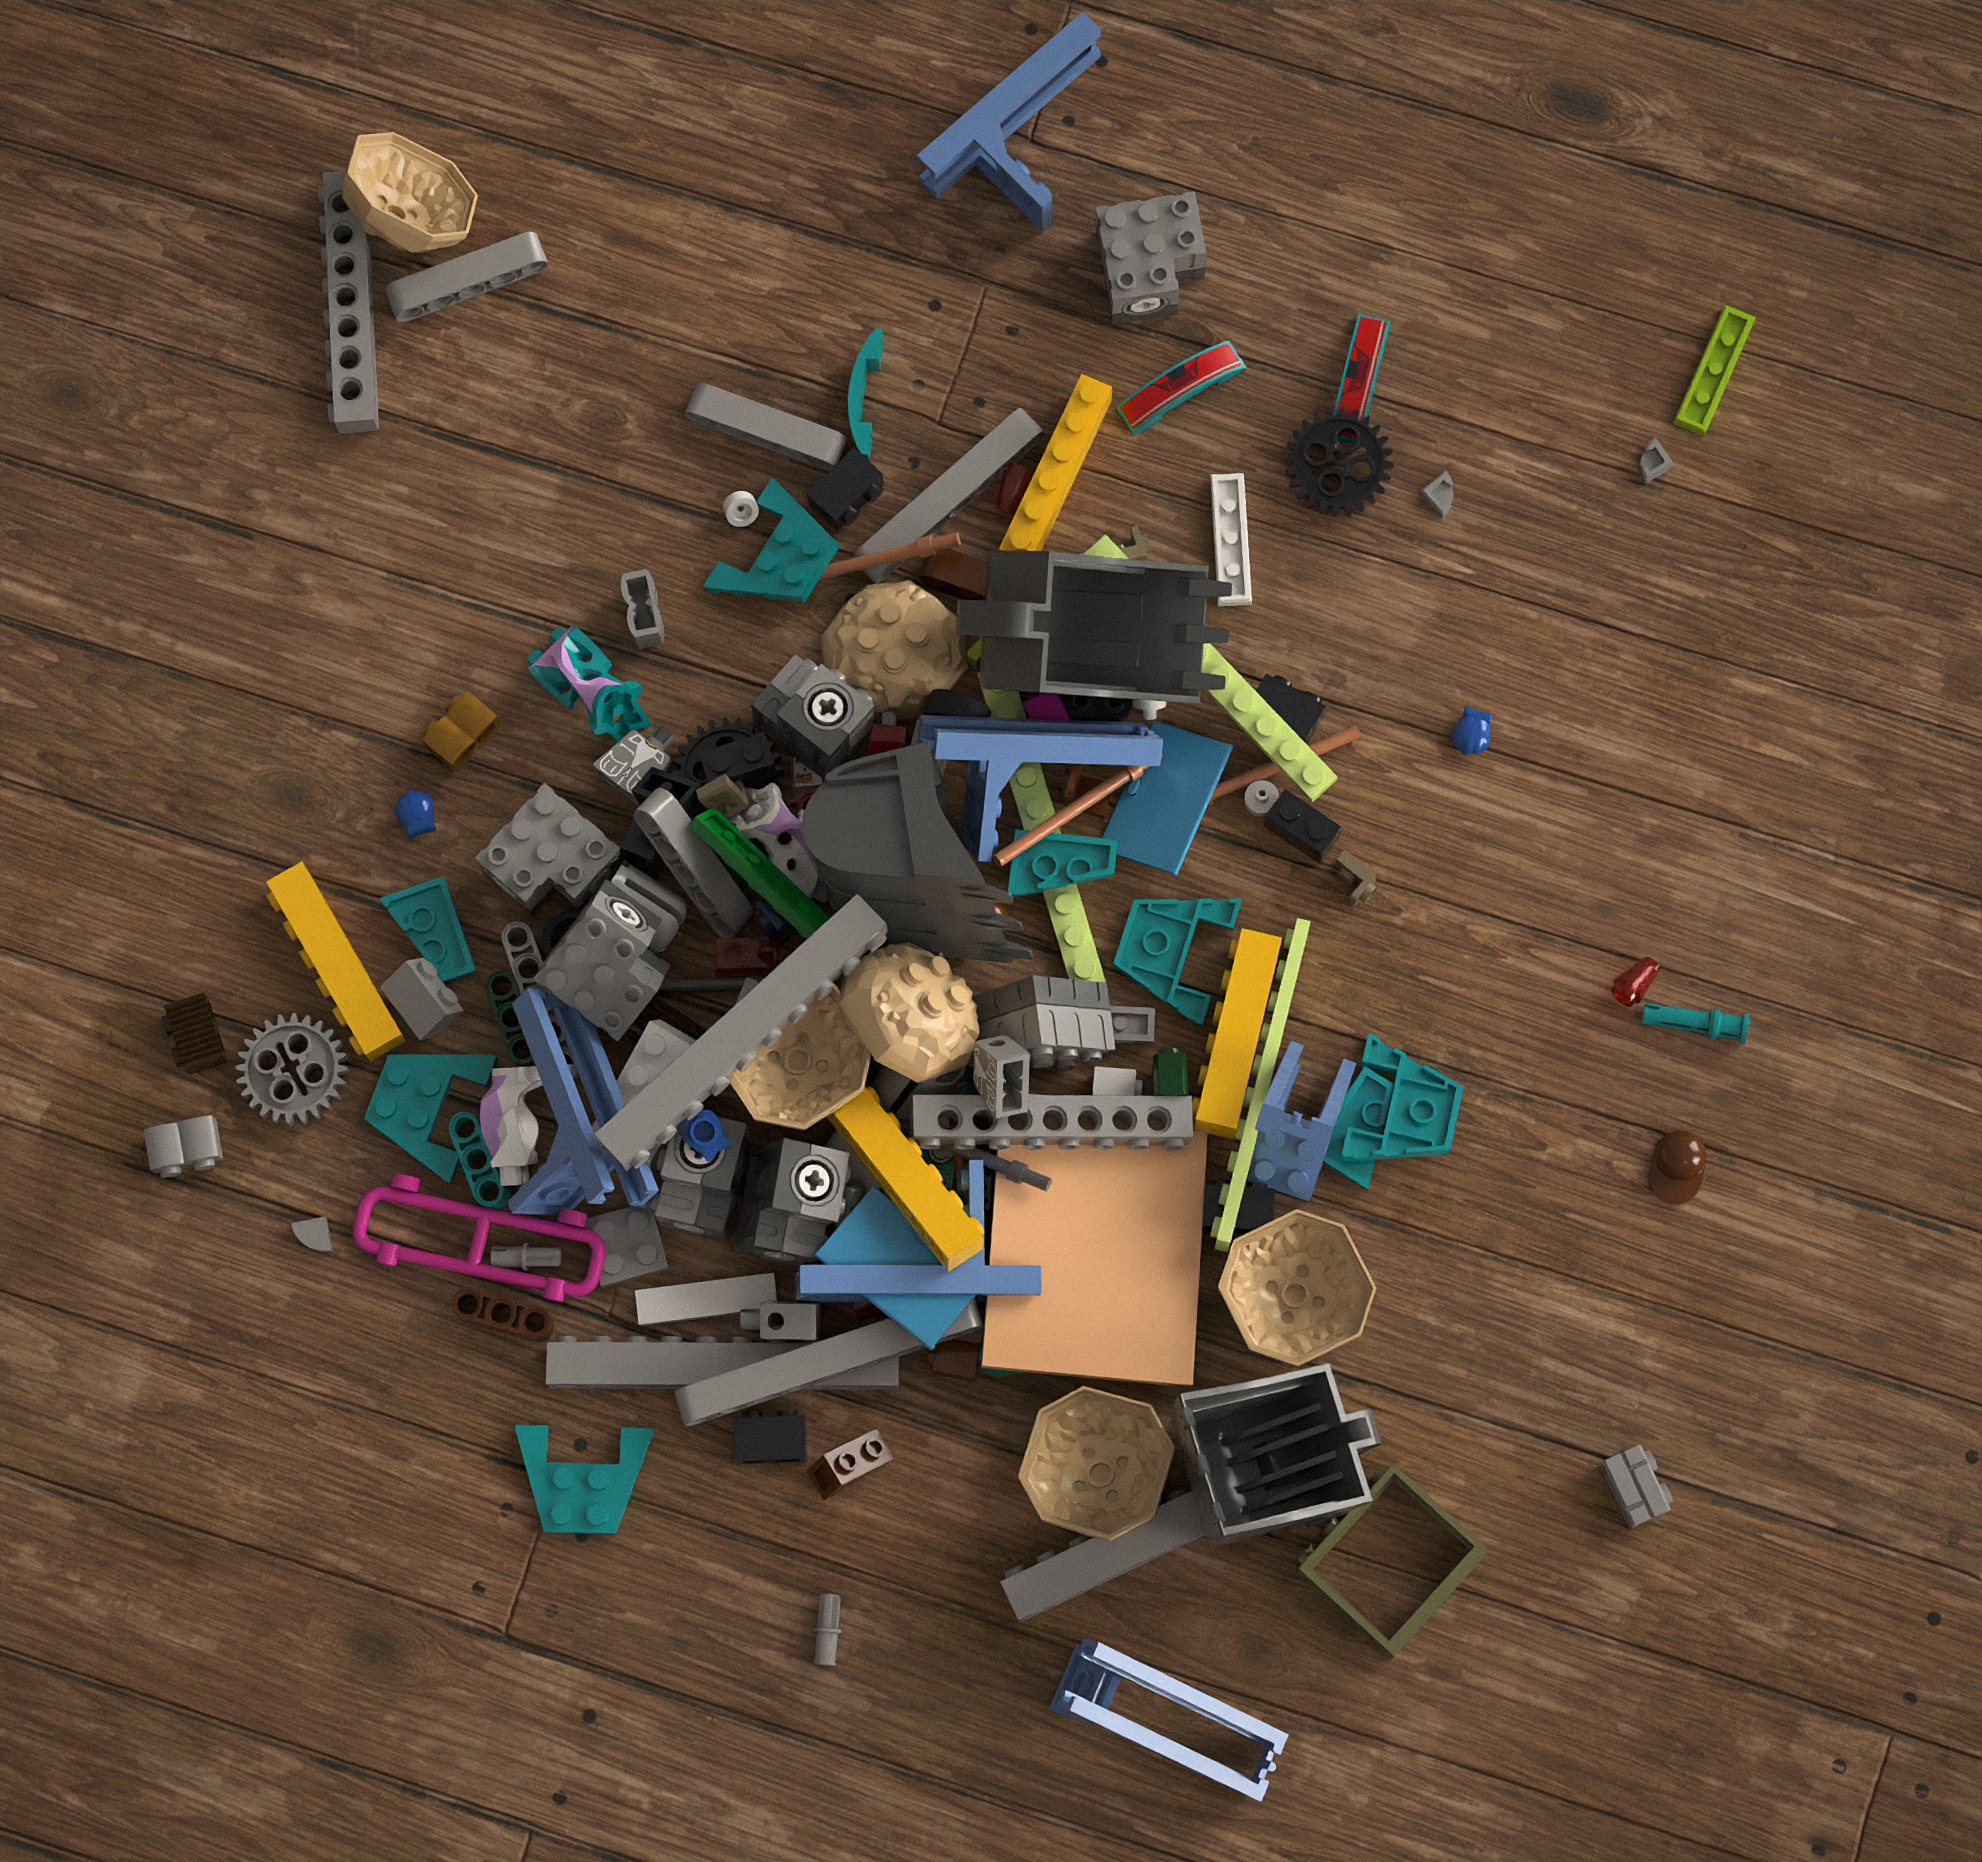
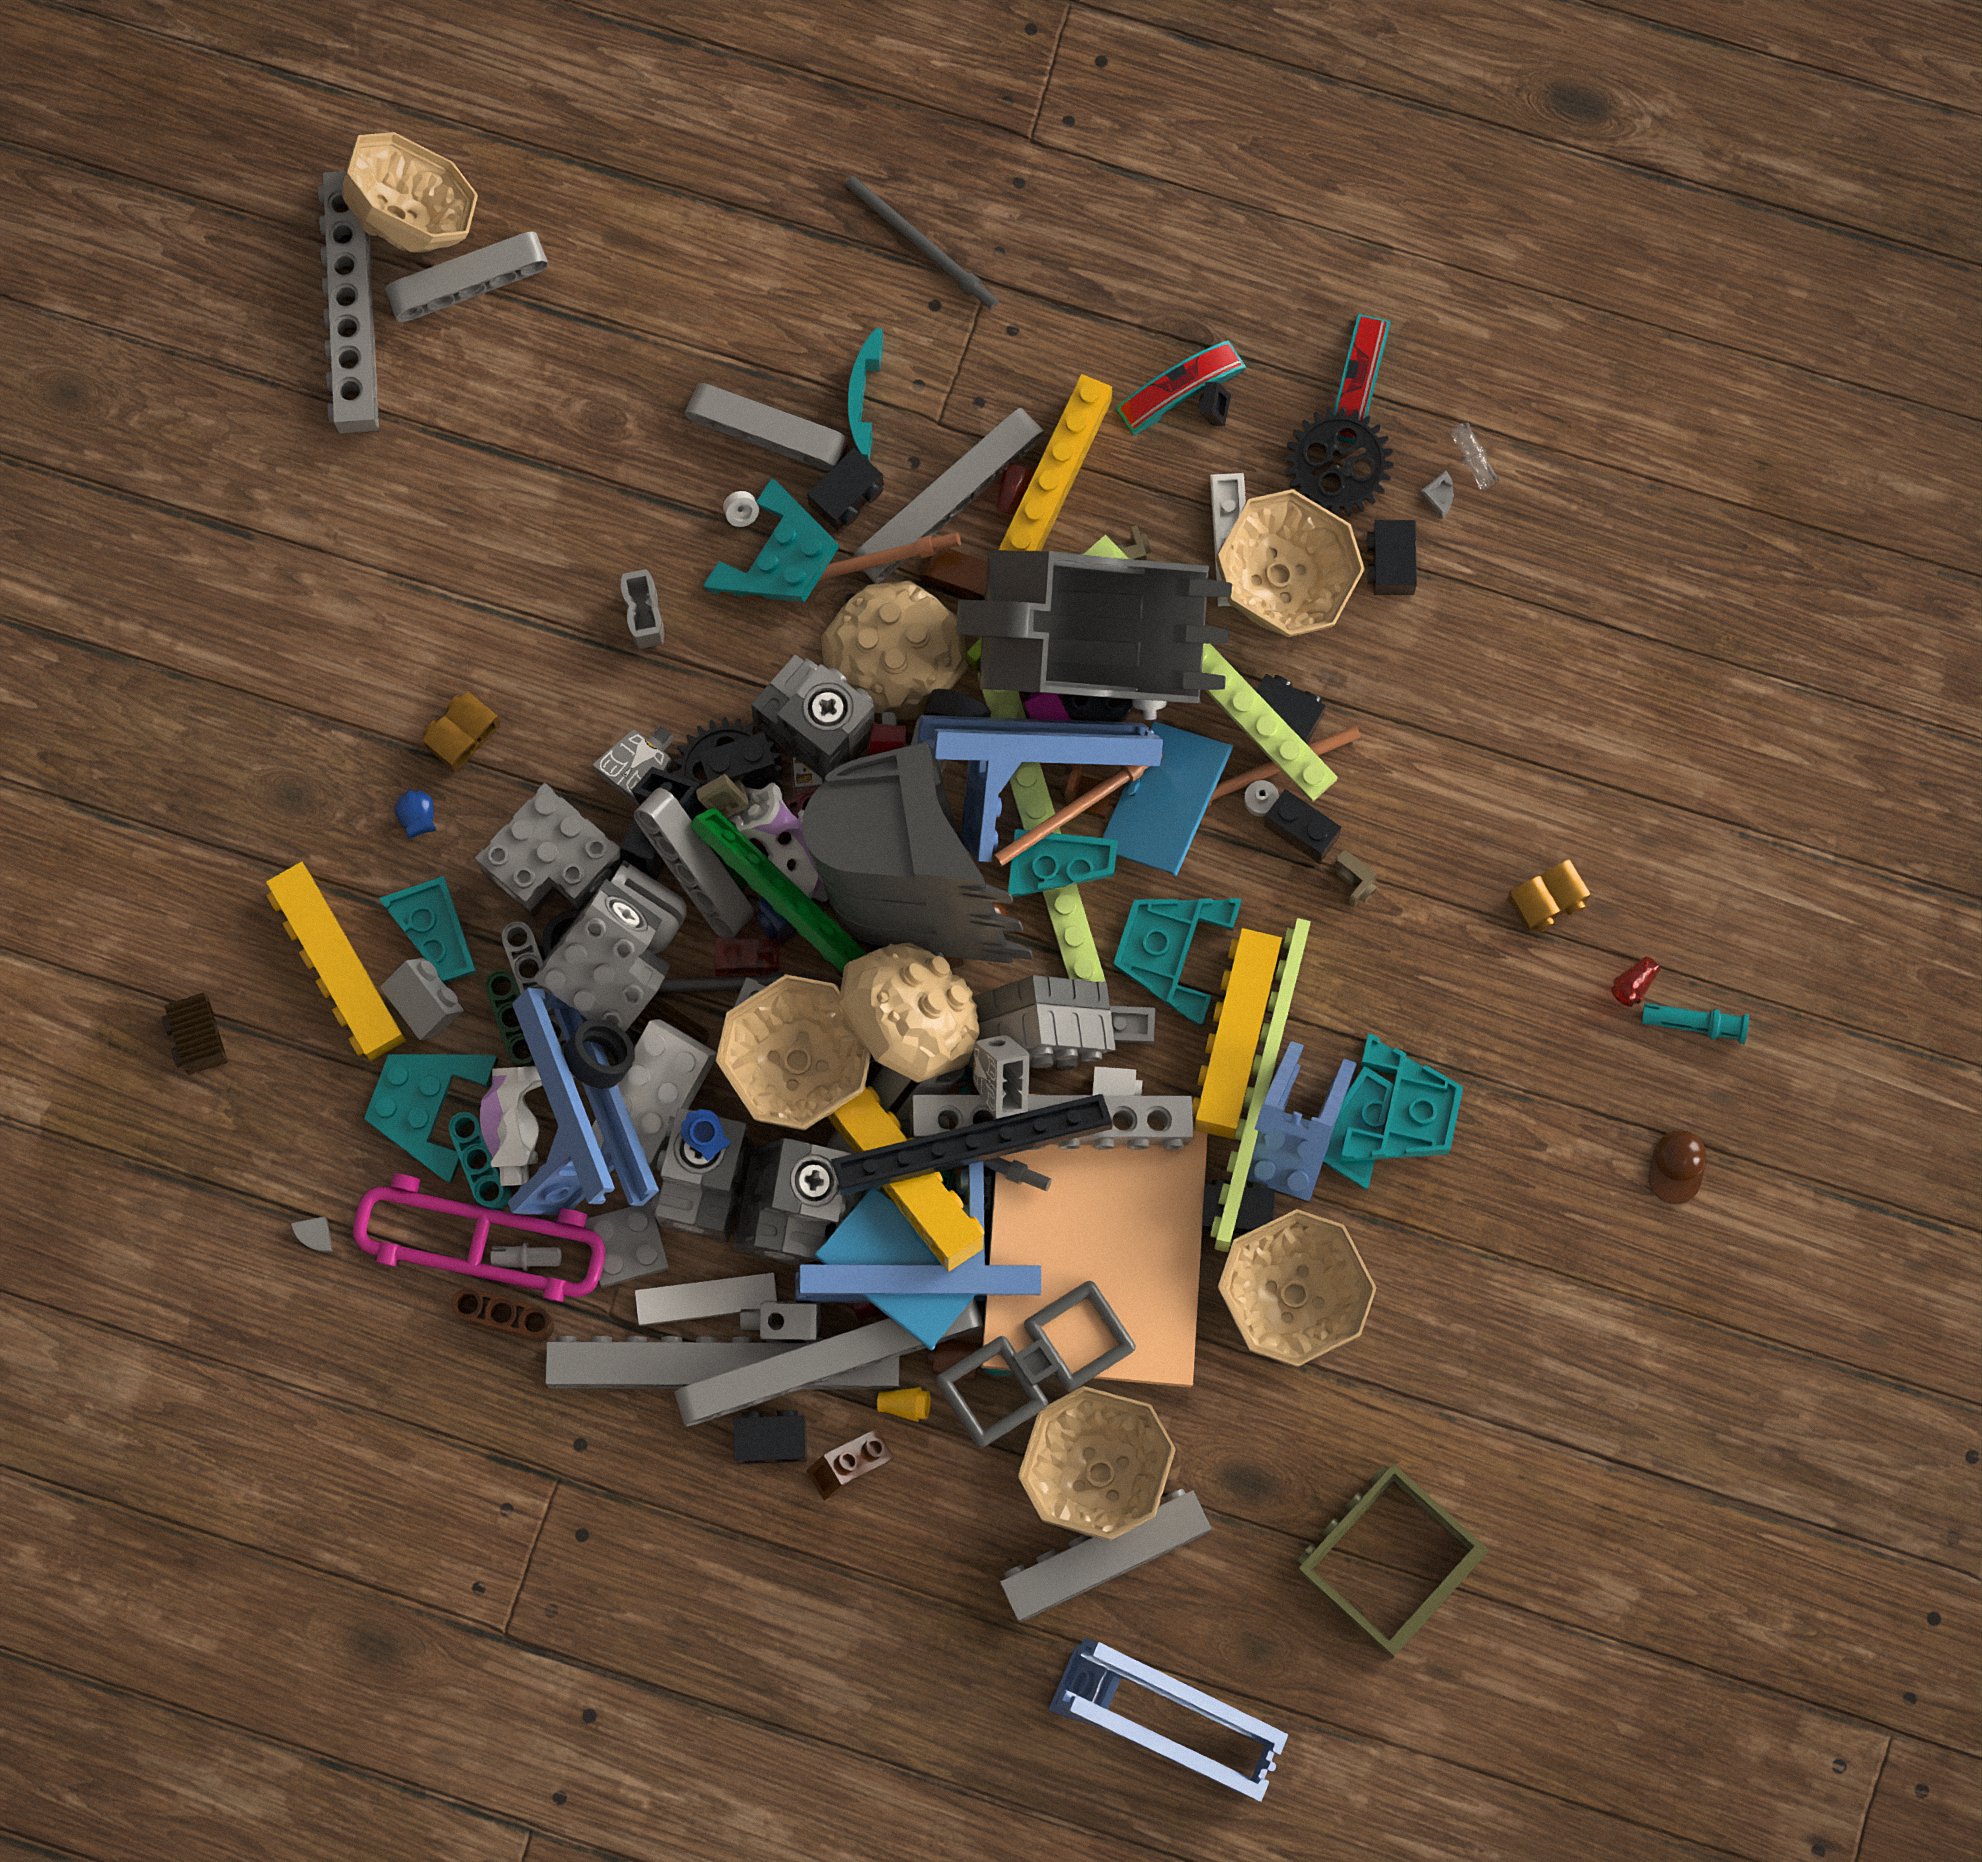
(183, 1145): light grey brick -> none
(265, 1084): light grey gear -> none
(582, 1495): teal wing -> none
(602, 694): teal hips -> none
(611, 1038): none -> black tyre
(741, 1033): light grey brick -> none
(827, 1630): light grey axle -> none
(905, 1403): none -> yellow cone
(967, 281): none -> dark grey bar
(971, 1144): none -> black tile
(980, 133): medium blue piece -> none
(1035, 1363): none -> dark grey bar
(1147, 252): light grey piece -> none
(1170, 1073): dark green brick -> none
(1214, 403): none -> black plate
(1273, 1453): dark grey piece -> none
(1290, 563): none -> tan rock
(1393, 557): none -> black brick
(1472, 731): blue animal -> none
(1474, 455): none -> clear pin
(1549, 896): none -> pearl gold brick
(1636, 1486): light grey brick -> none
(1654, 461): light grey tile -> none
(1714, 370): lime tile -> none

